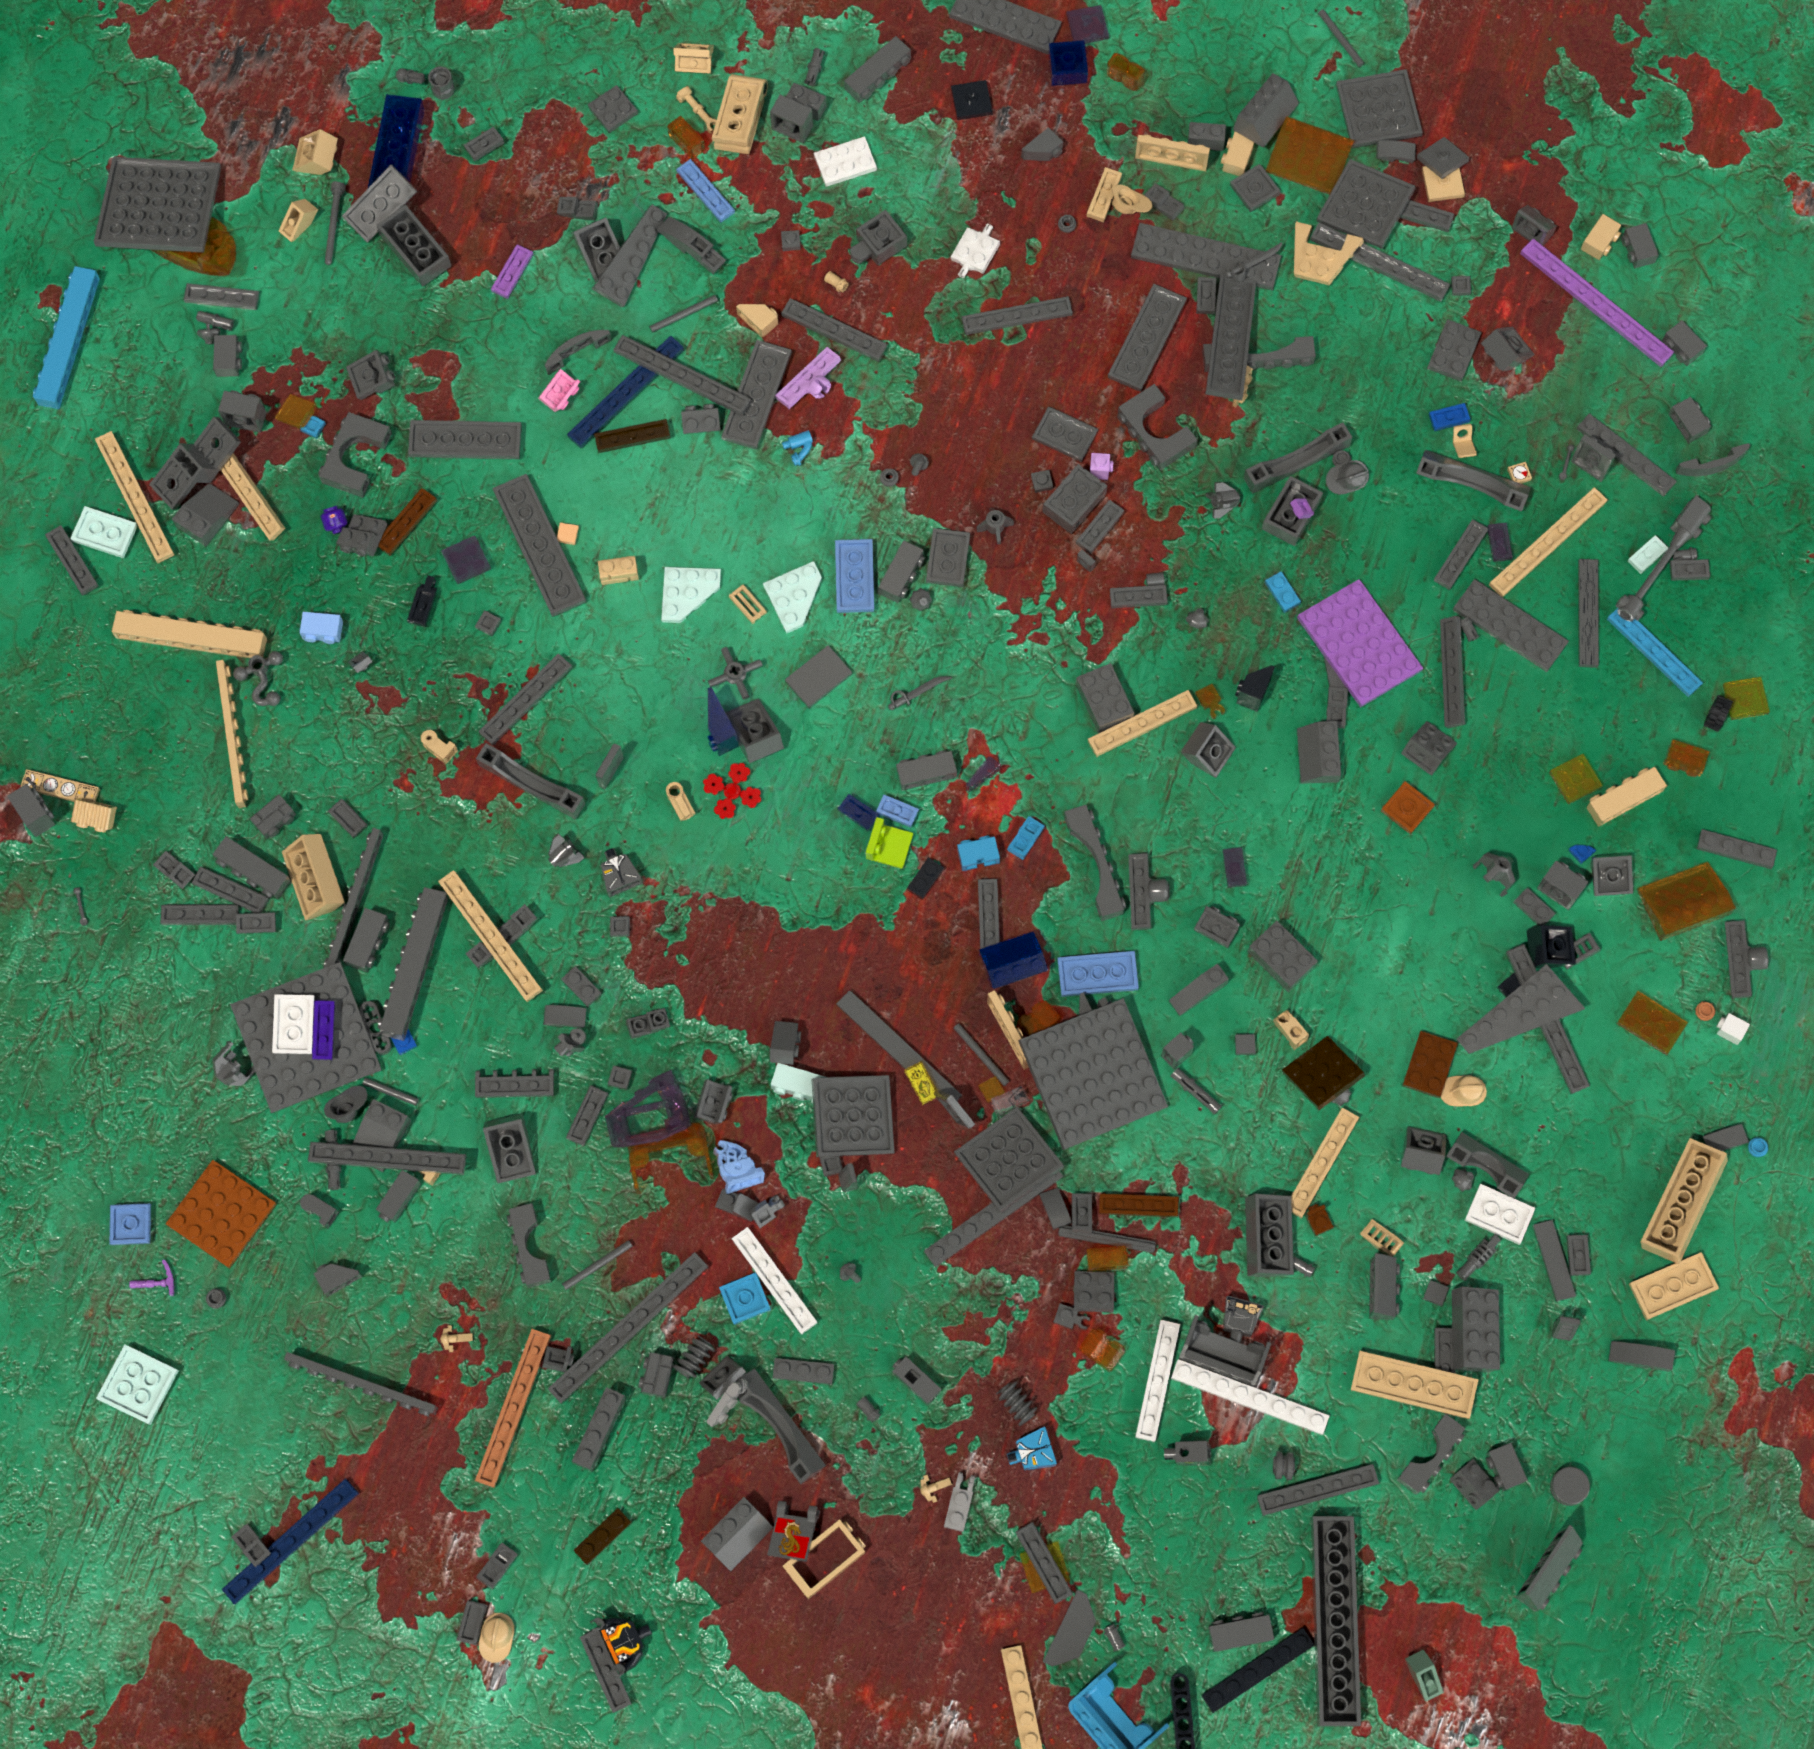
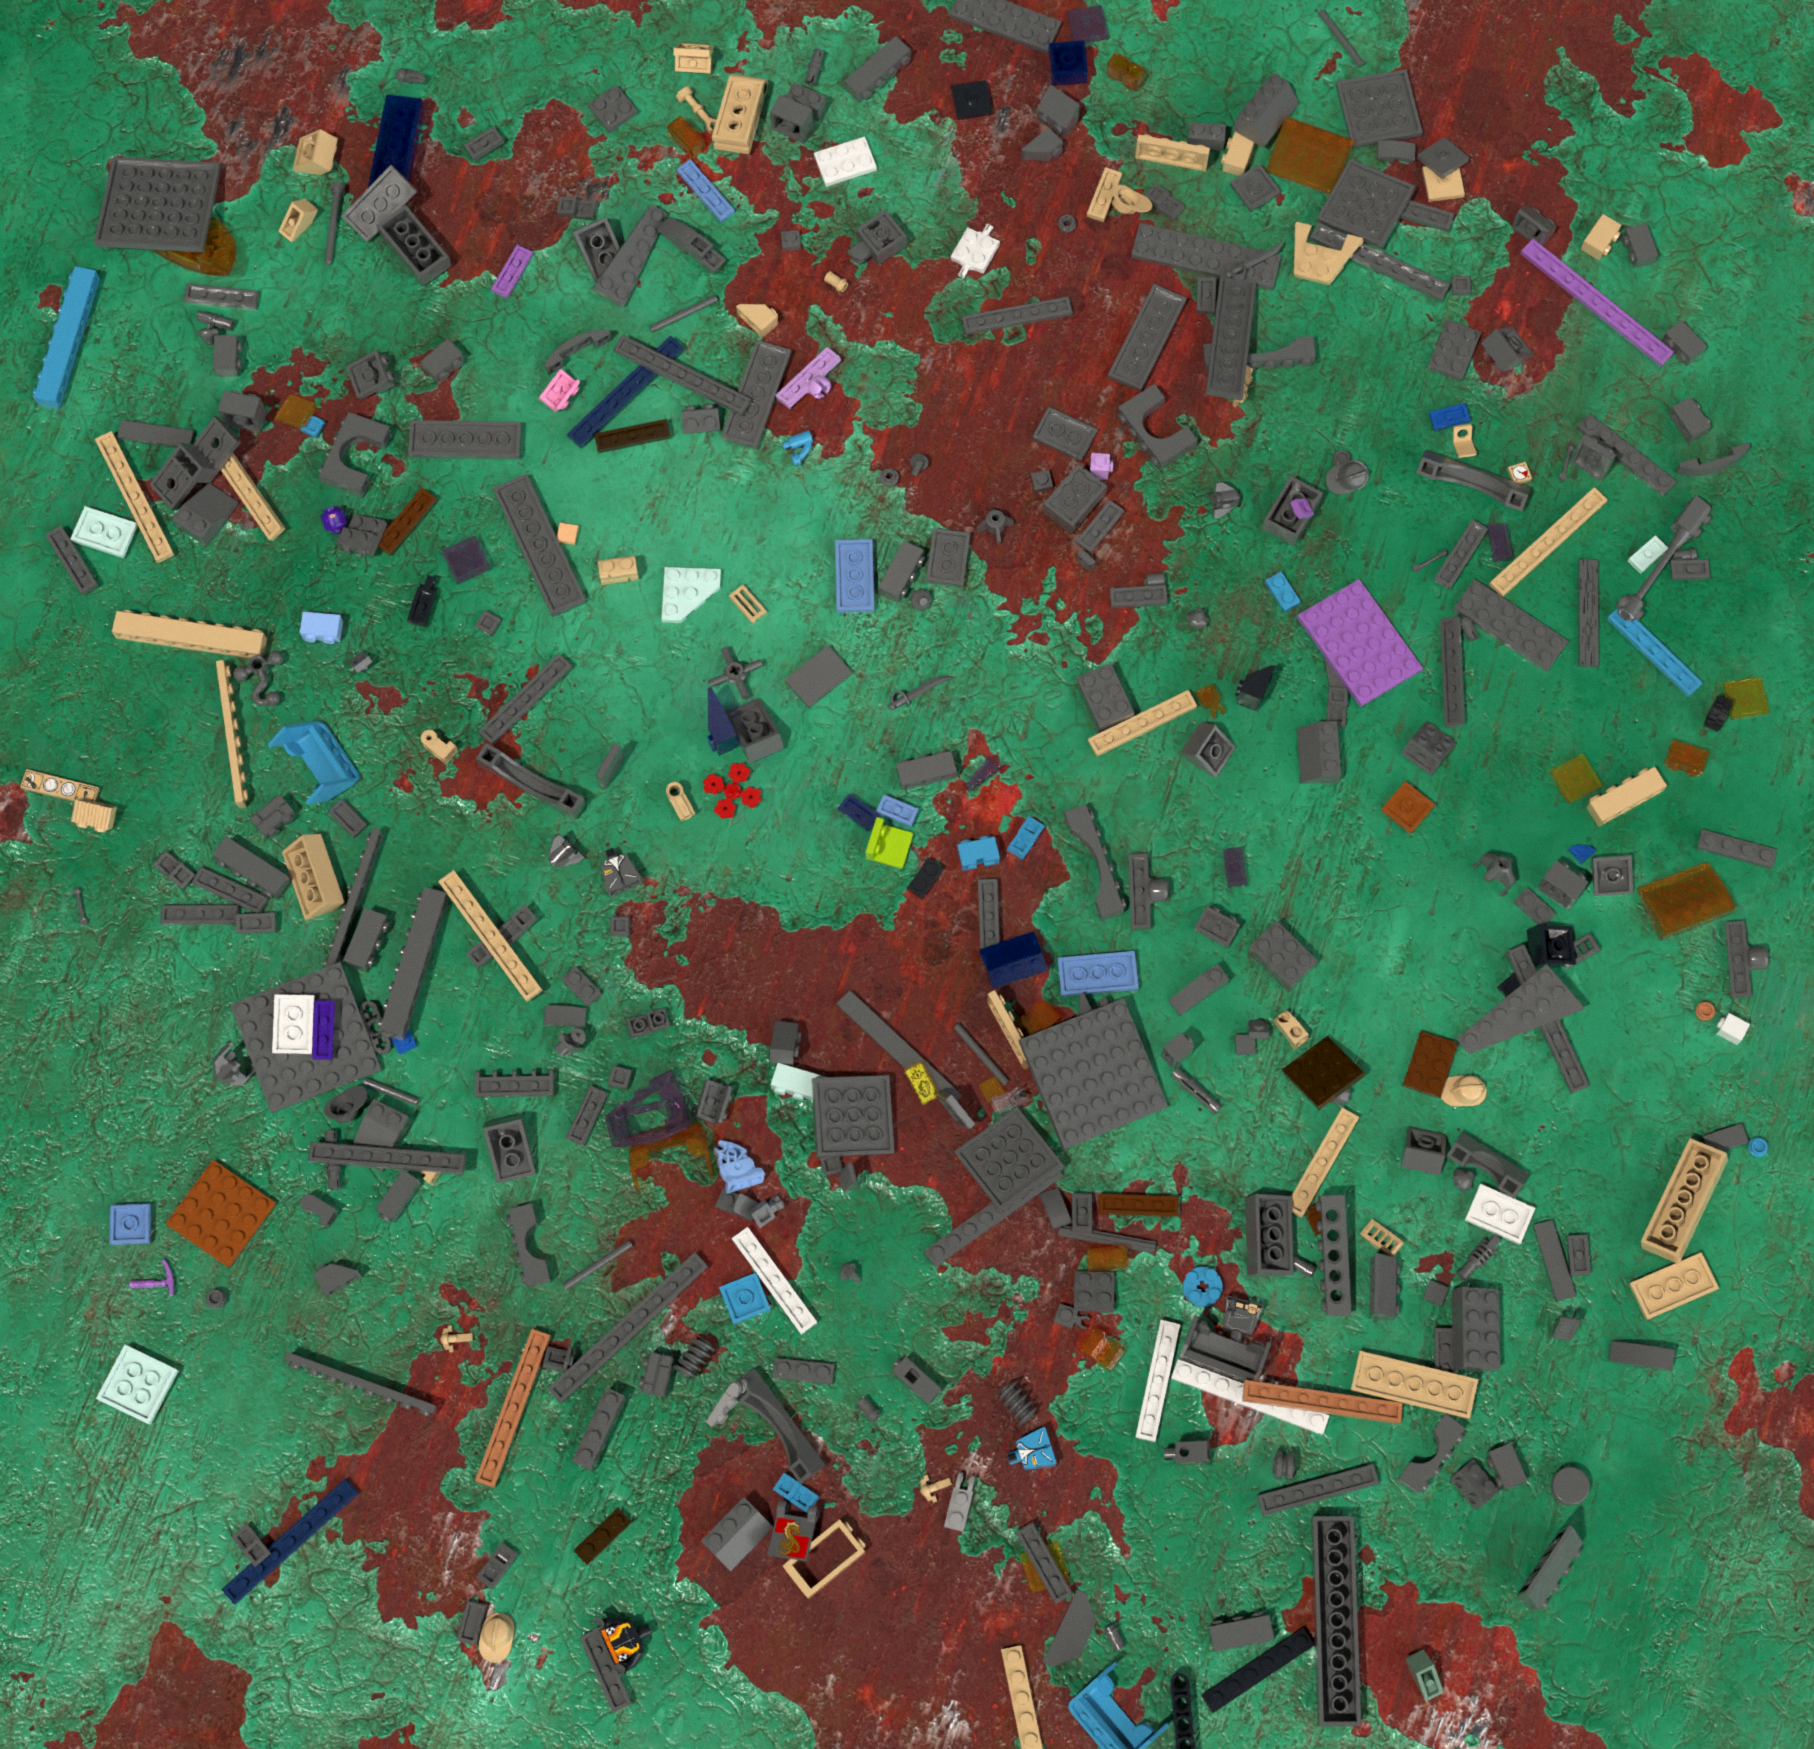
(32, 809): dark grey brick -> none
(154, 434): none -> dark grey tile
(321, 754): none -> dark azure windscreen
(441, 83): dark grey wheel -> none
(442, 361): none -> dark grey brick
(721, 1377): dark grey plate -> none
(793, 595): light aqua plate -> none
(795, 1492): none -> dark azure slope
(834, 330): dark grey plate -> none
(1058, 111): none -> dark grey slope
(1195, 1295): none -> dark azure plate
(1258, 1029): none -> dark grey plate
(1272, 471): dark grey arch -> none
(1322, 1402): none -> nougat plate
(1341, 1264): none -> dark grey brick
(1417, 568): none -> dark grey hinge
(1652, 1023): clear orange plate -> none

